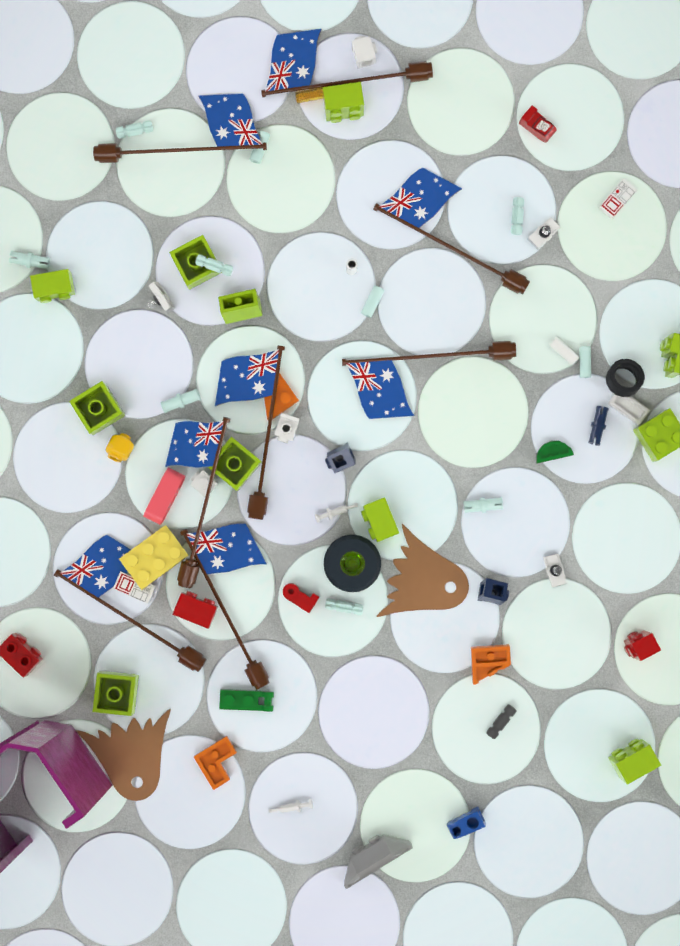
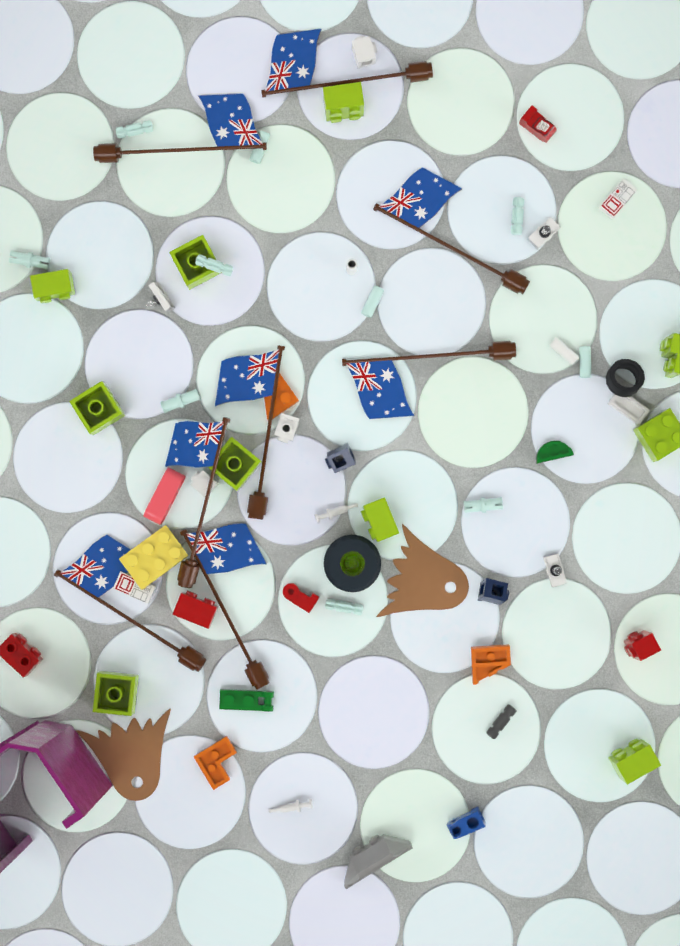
(119, 447): yellow head -> none
(240, 306): lime brick -> none
(309, 95): clear yellow axle -> none
(598, 425): dark blue pin -> none

